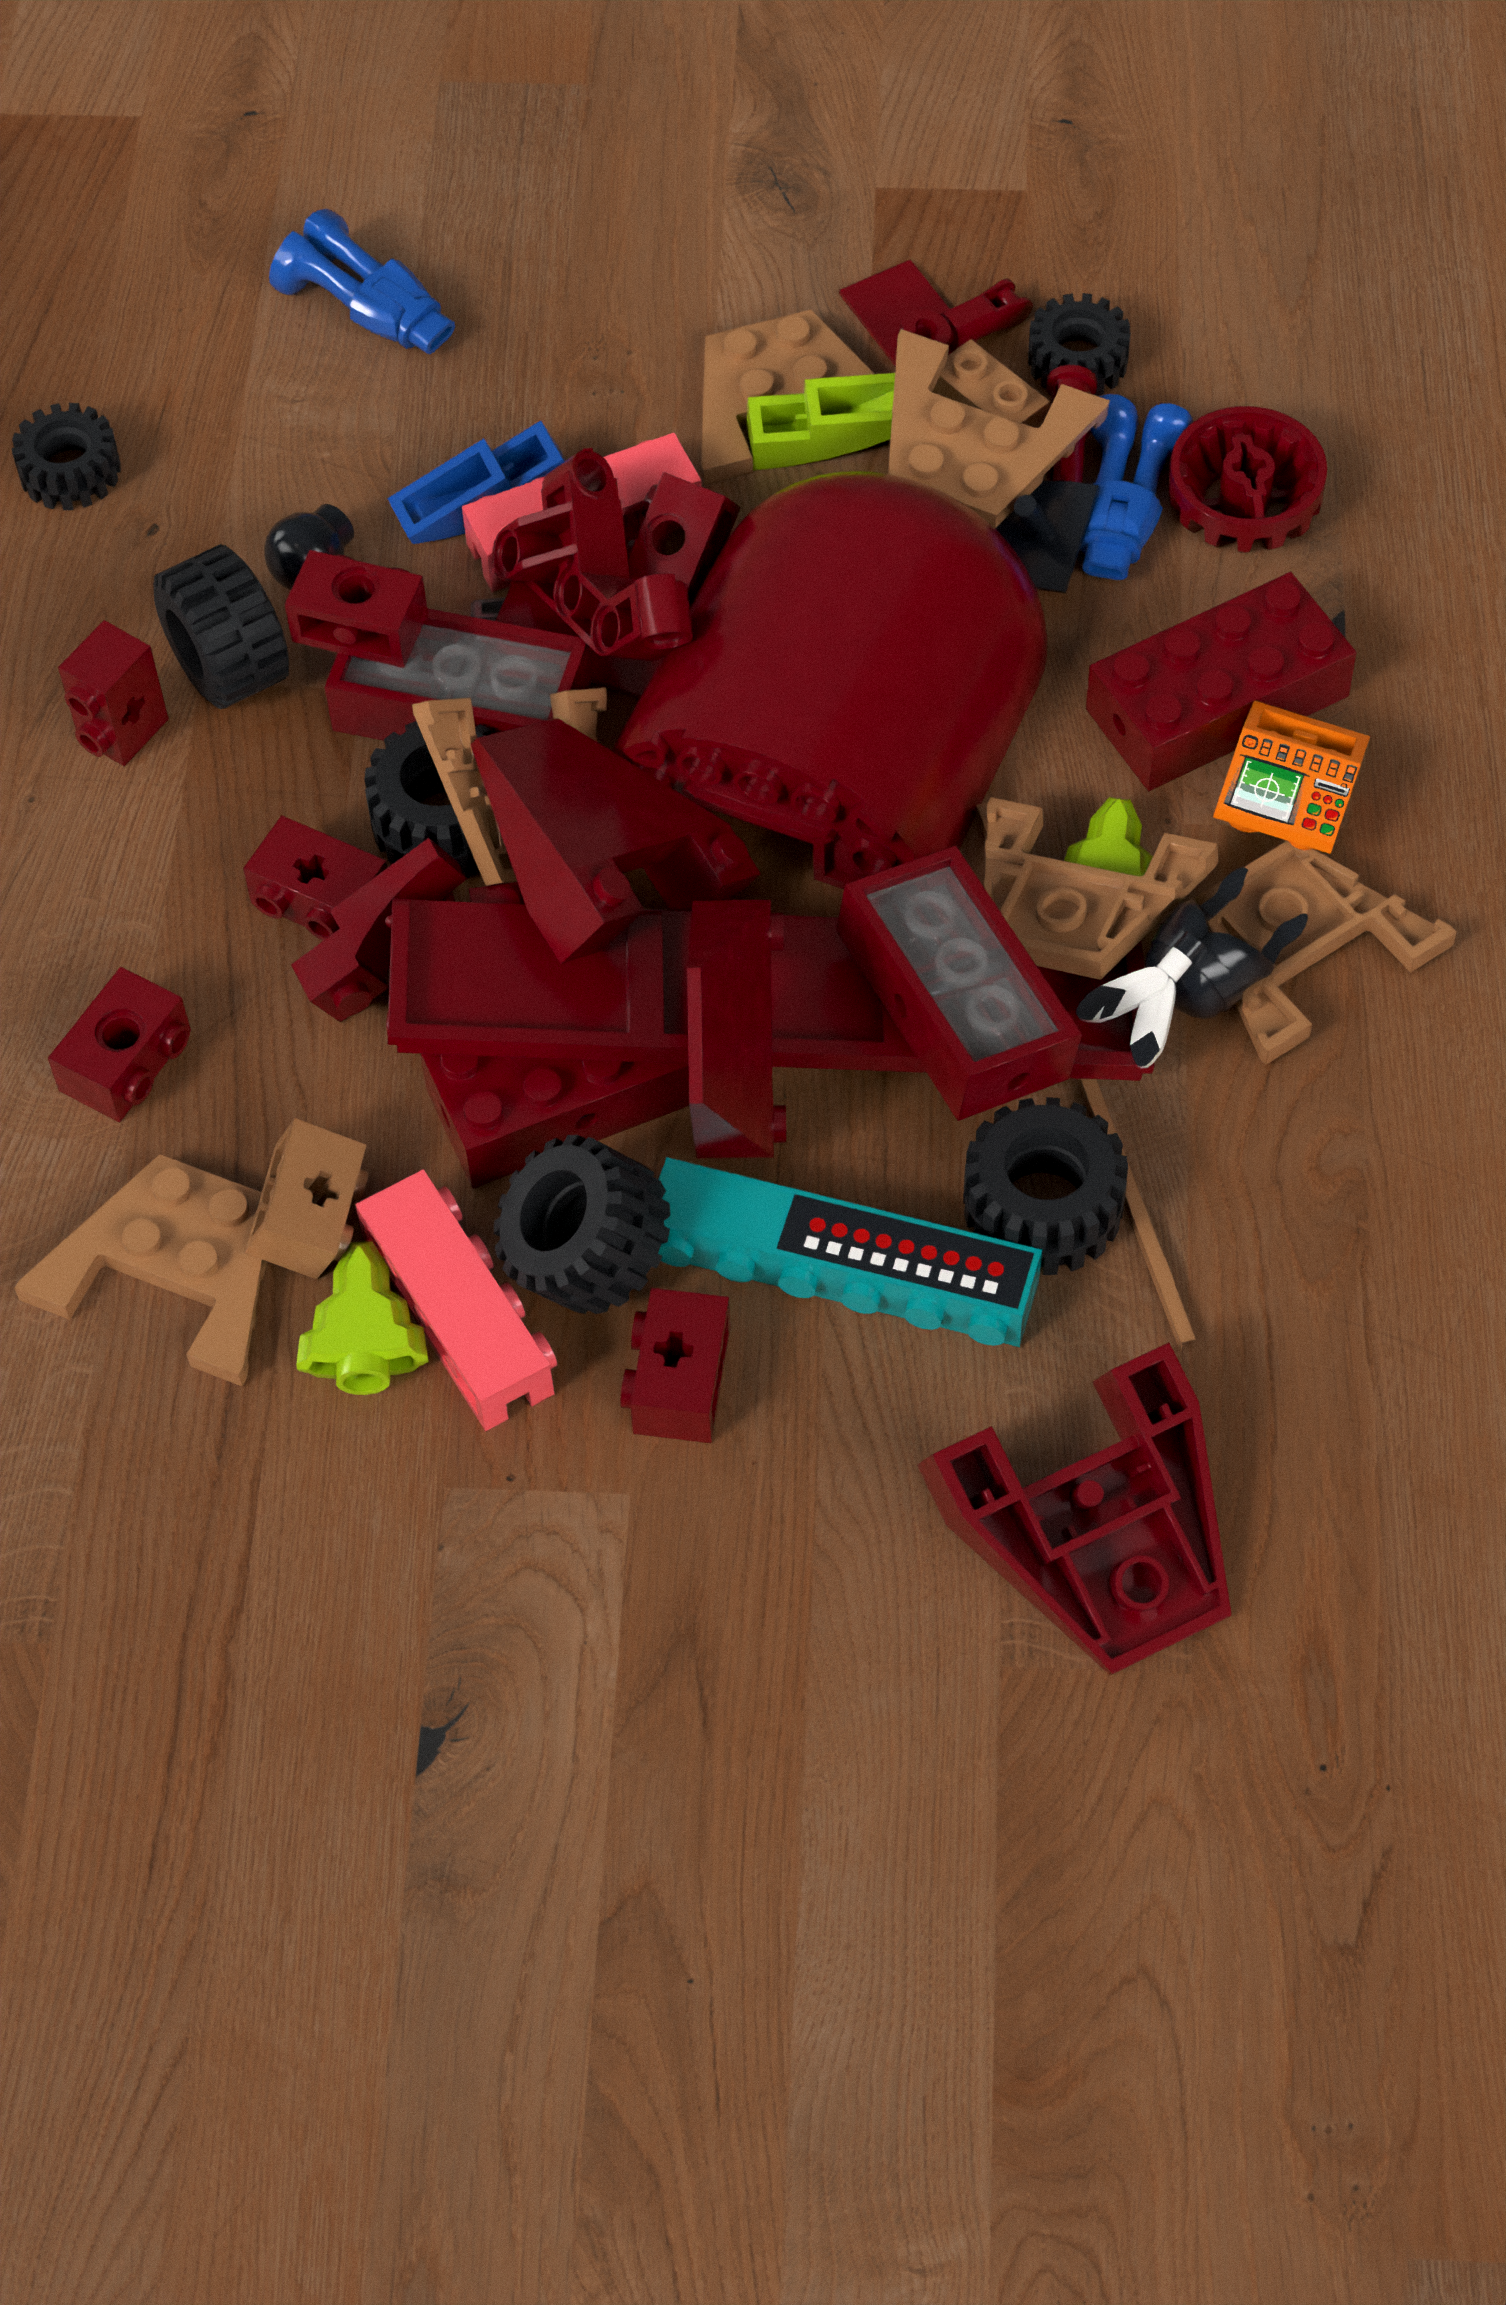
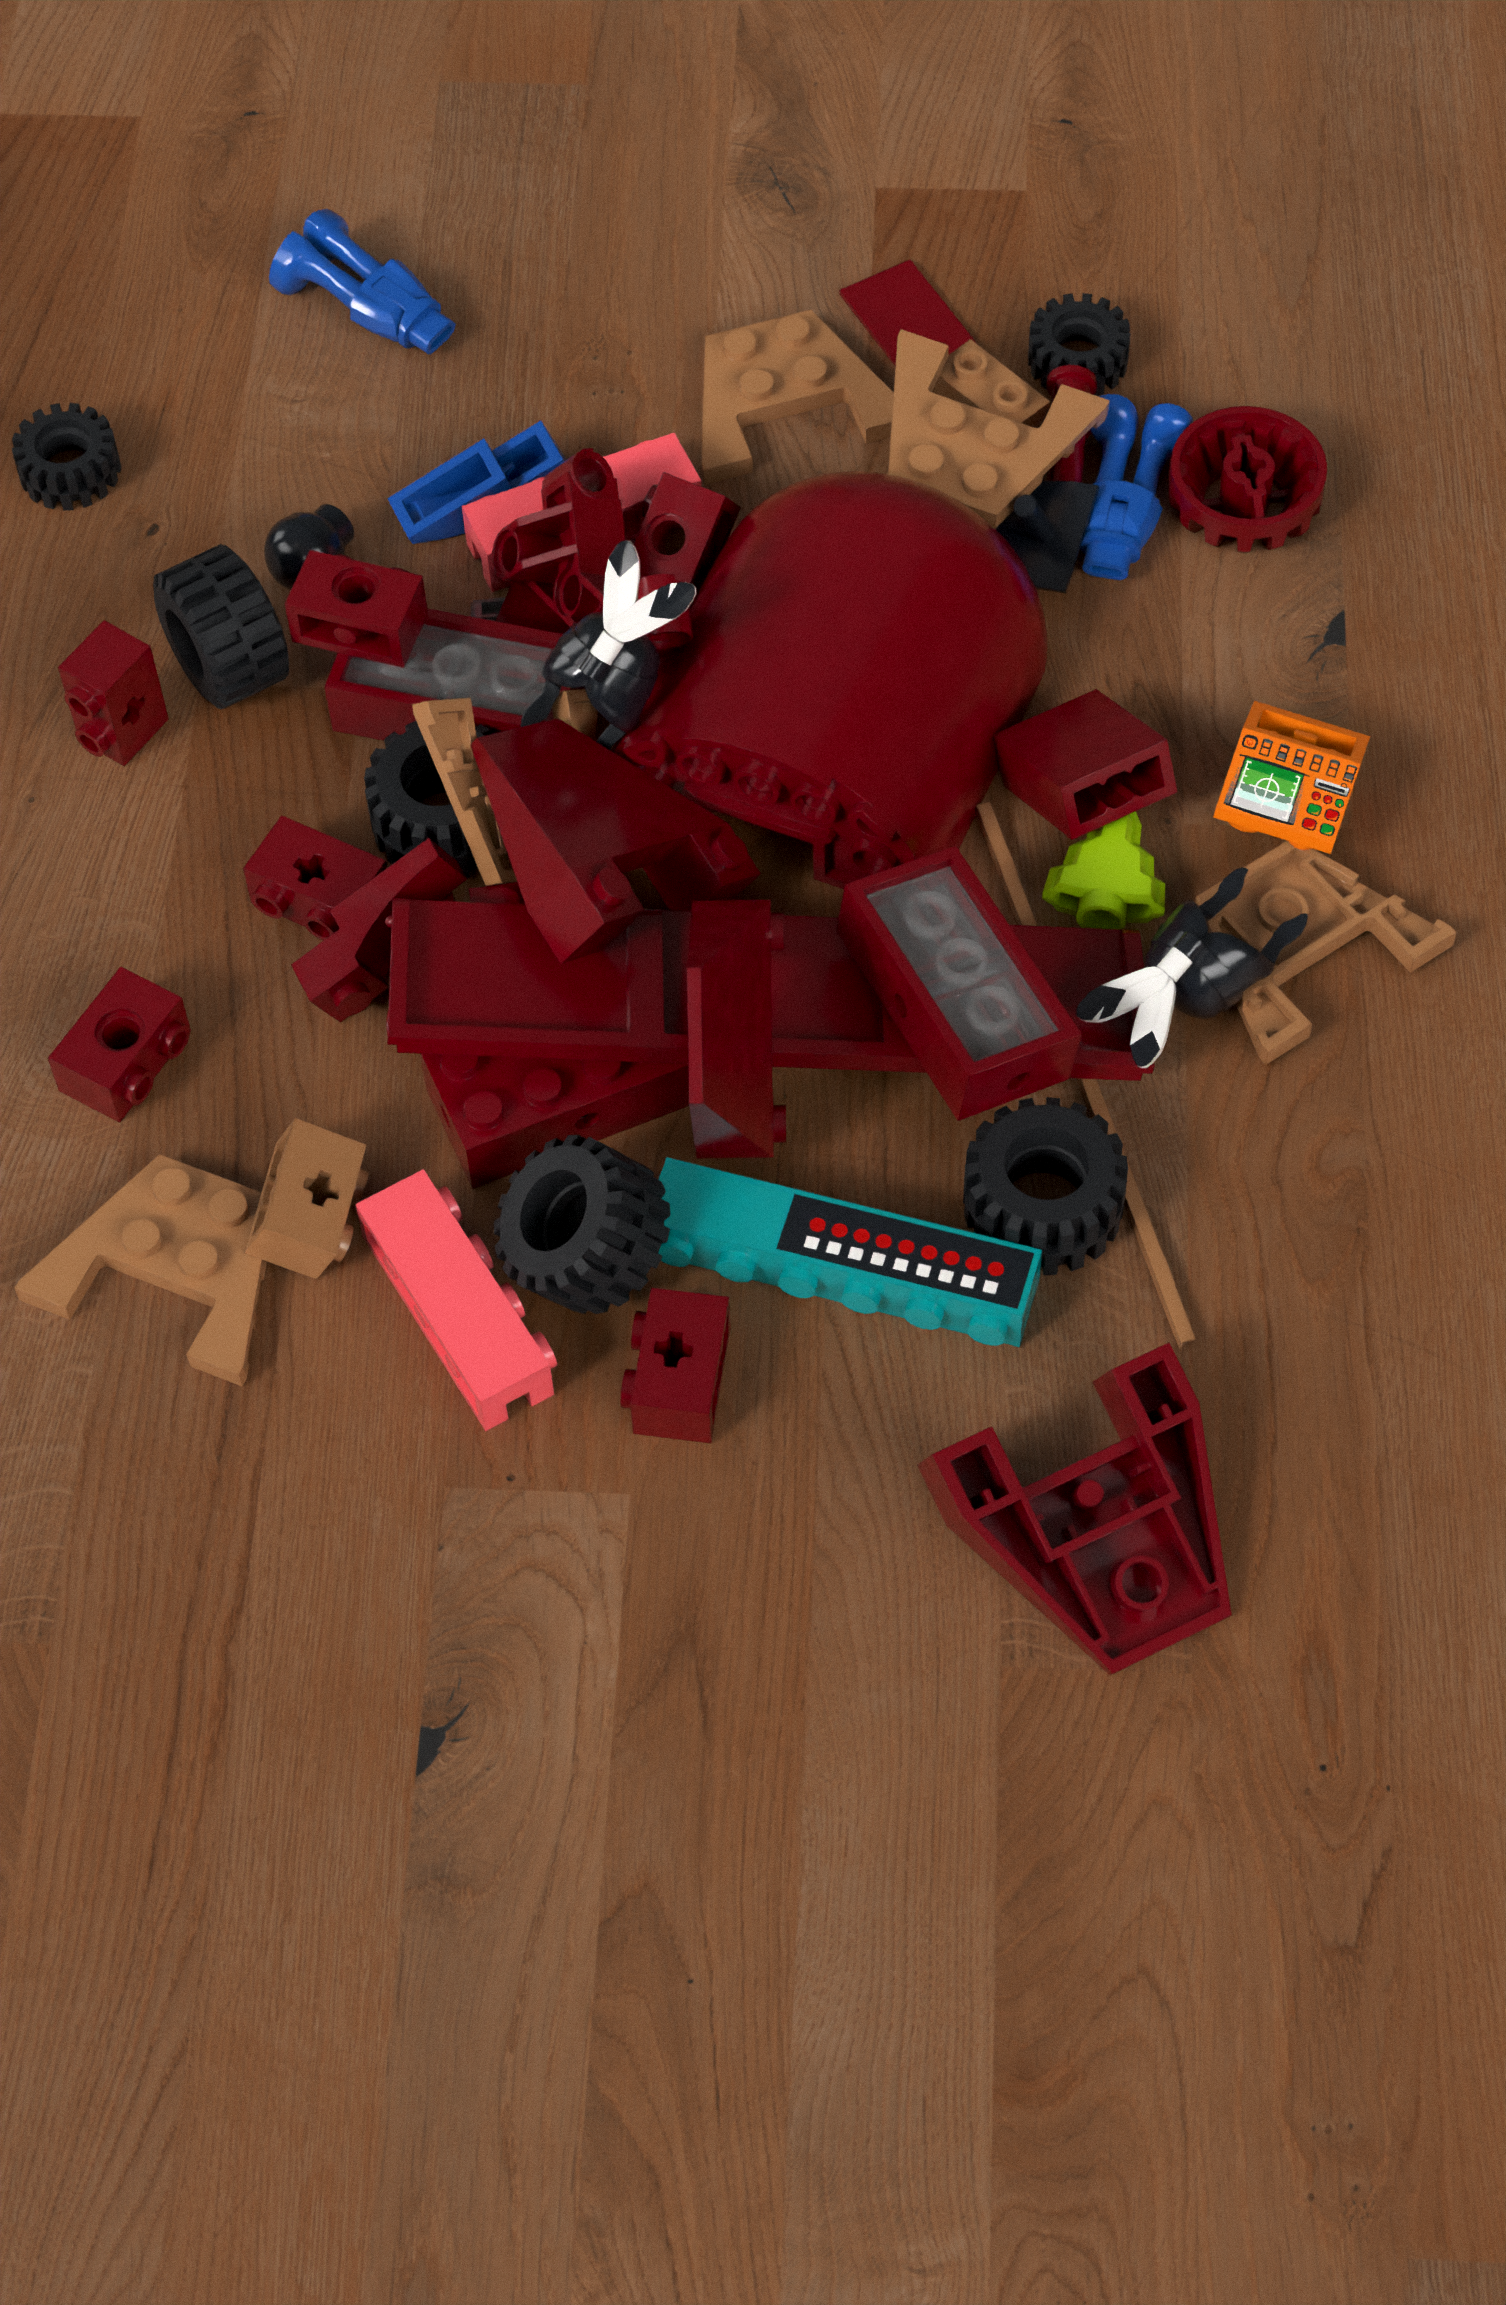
(362, 1328): lime rock -> none
(611, 648): none -> hair
(821, 423): lime slope -> none
(970, 319): dark red piece -> none
(1076, 913): medium nougat wing -> none
(1085, 763): none -> dark red brick
(1191, 687): dark red brick -> none

